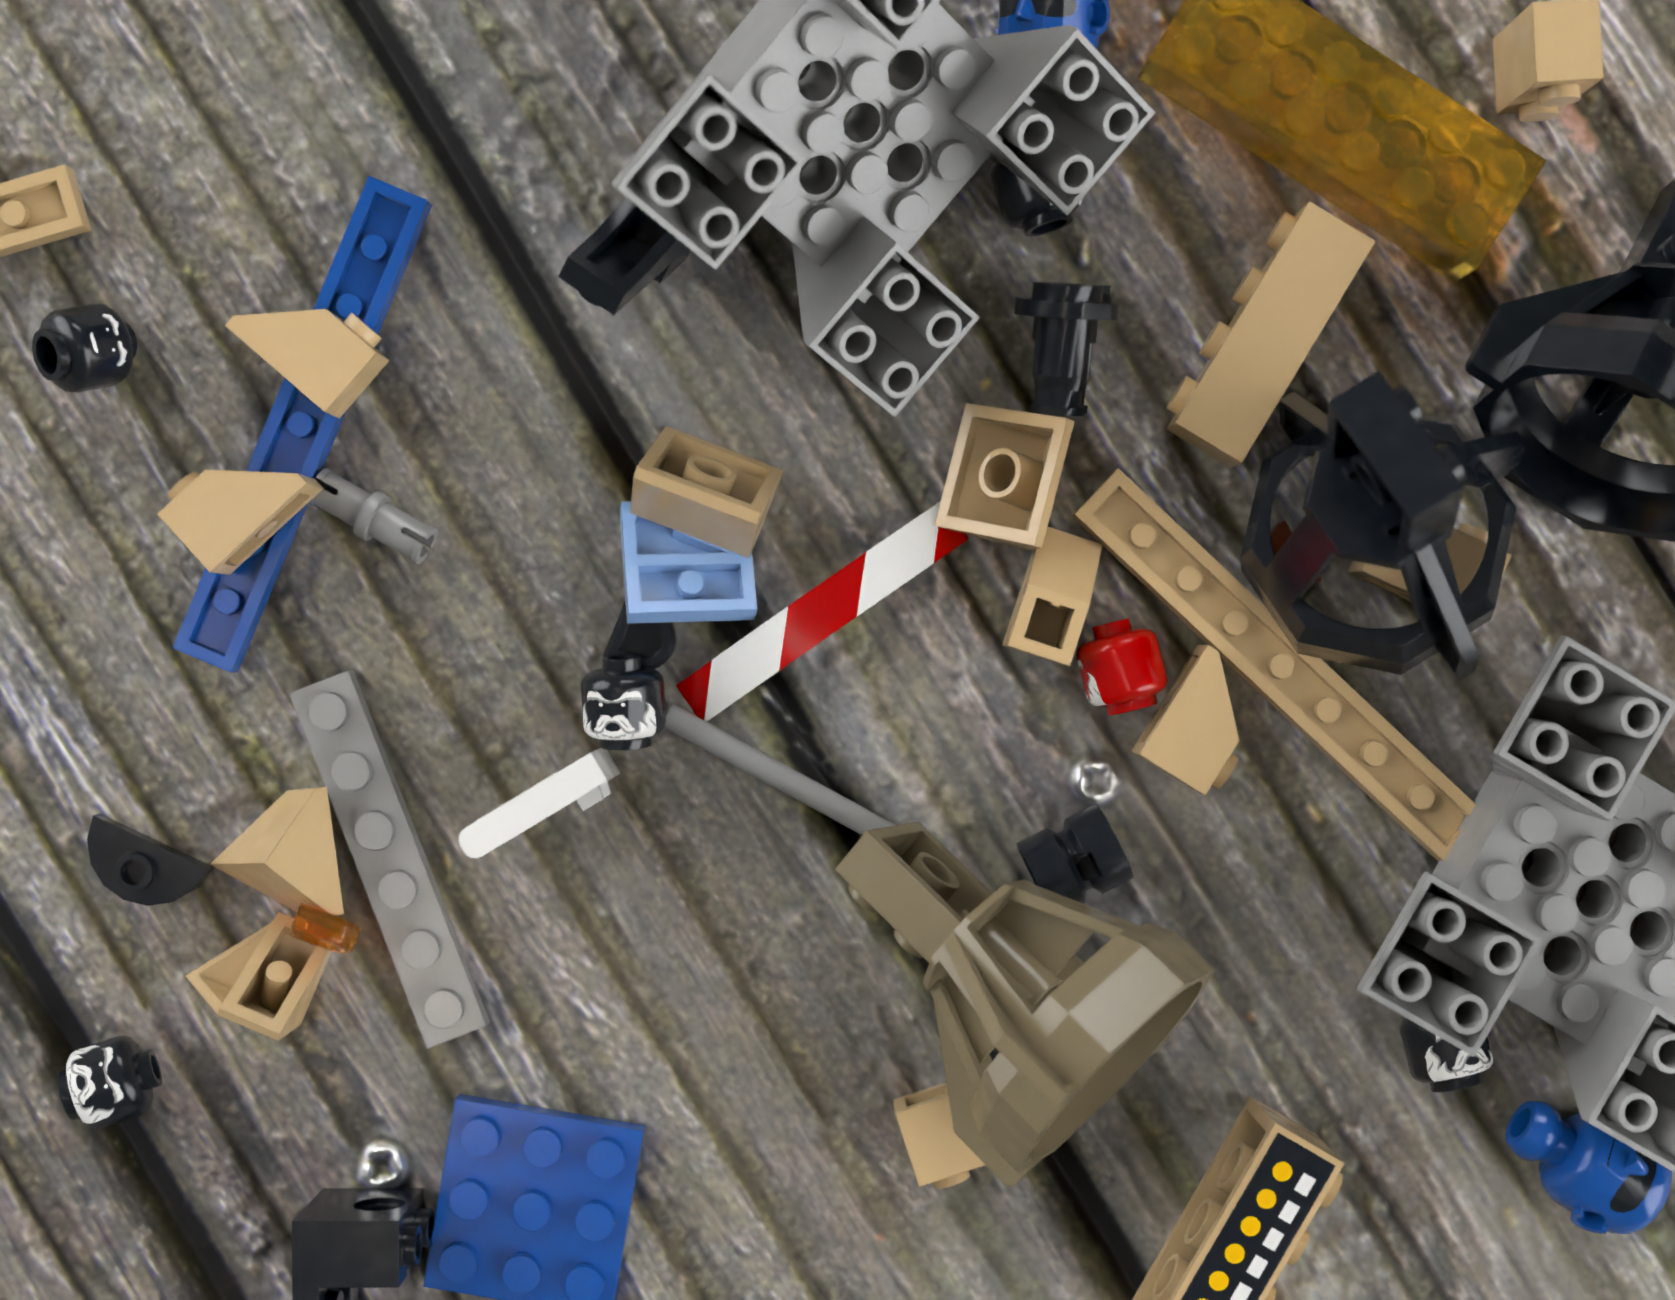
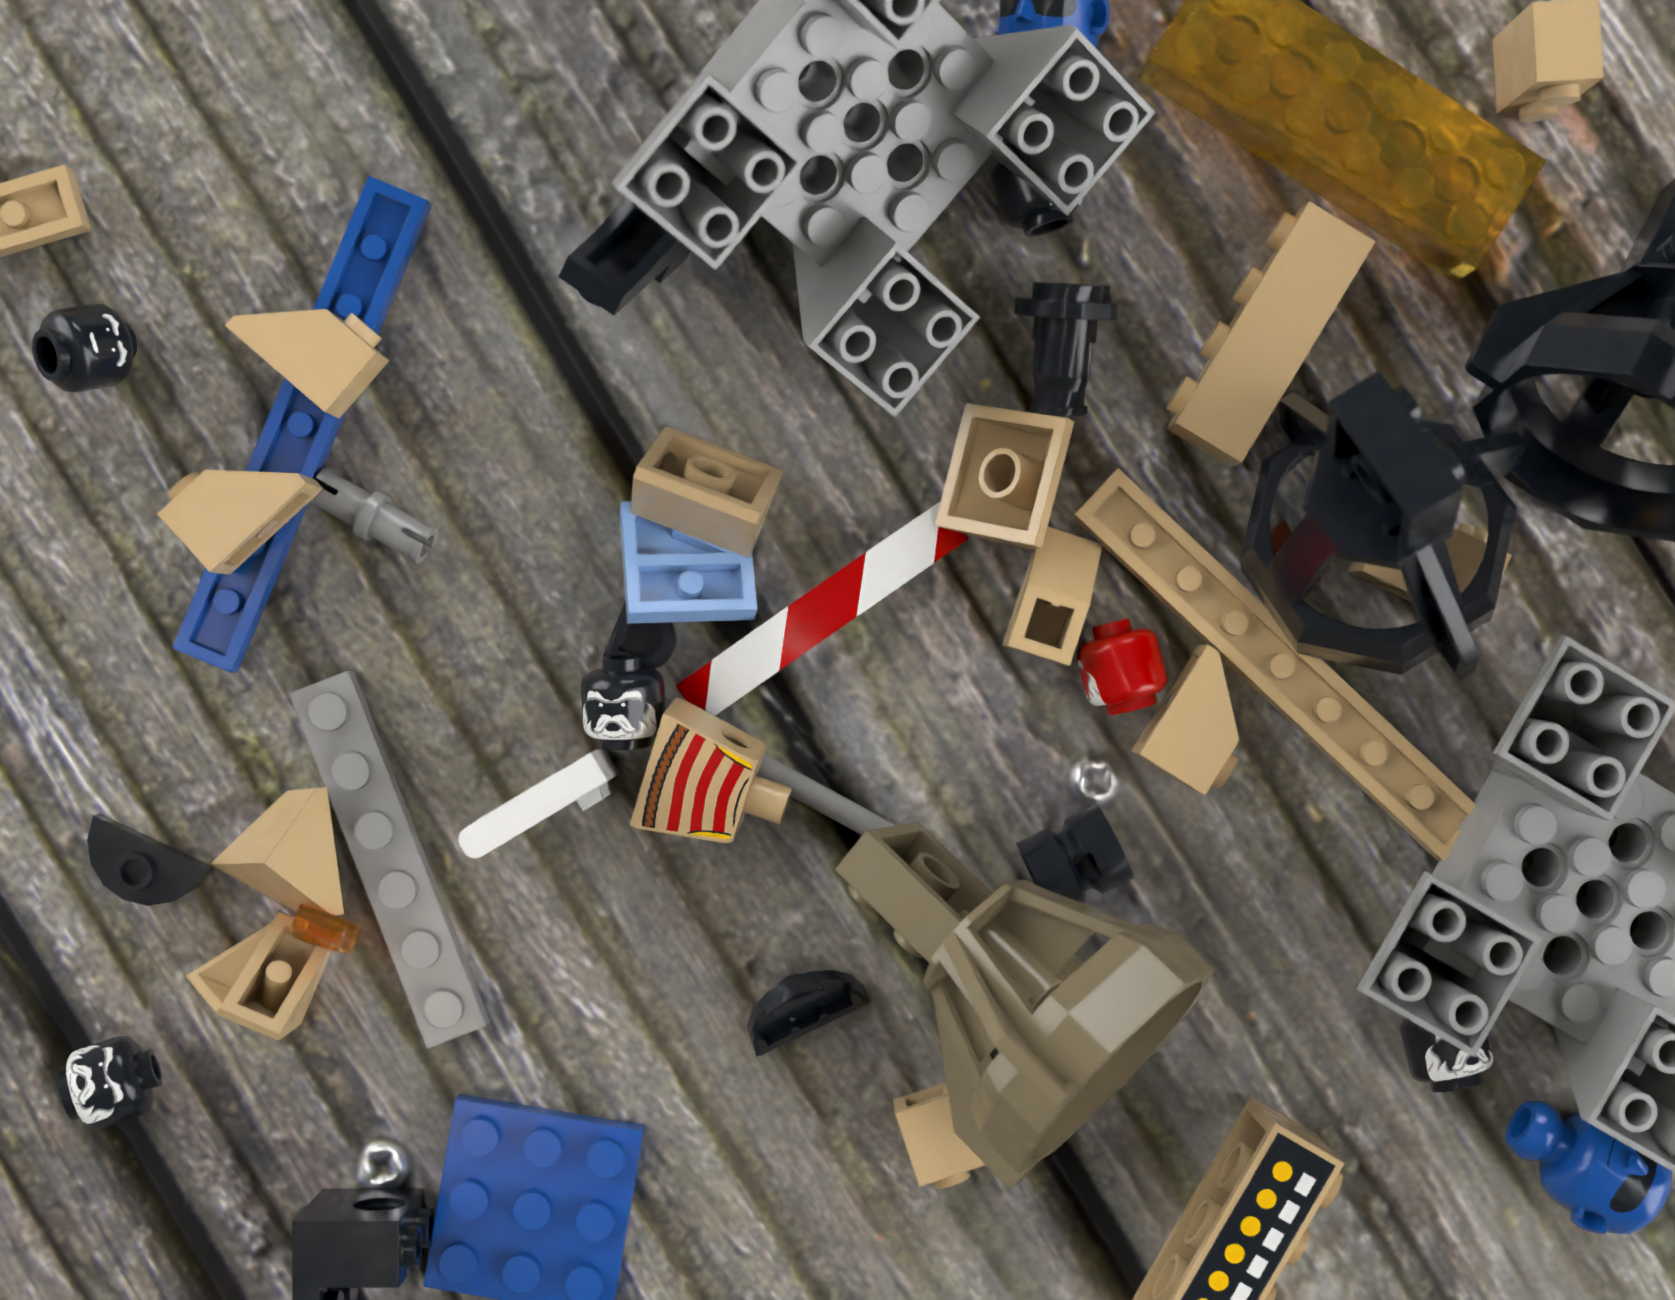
(704, 778): none -> tan torso
(802, 1005): none -> black plate

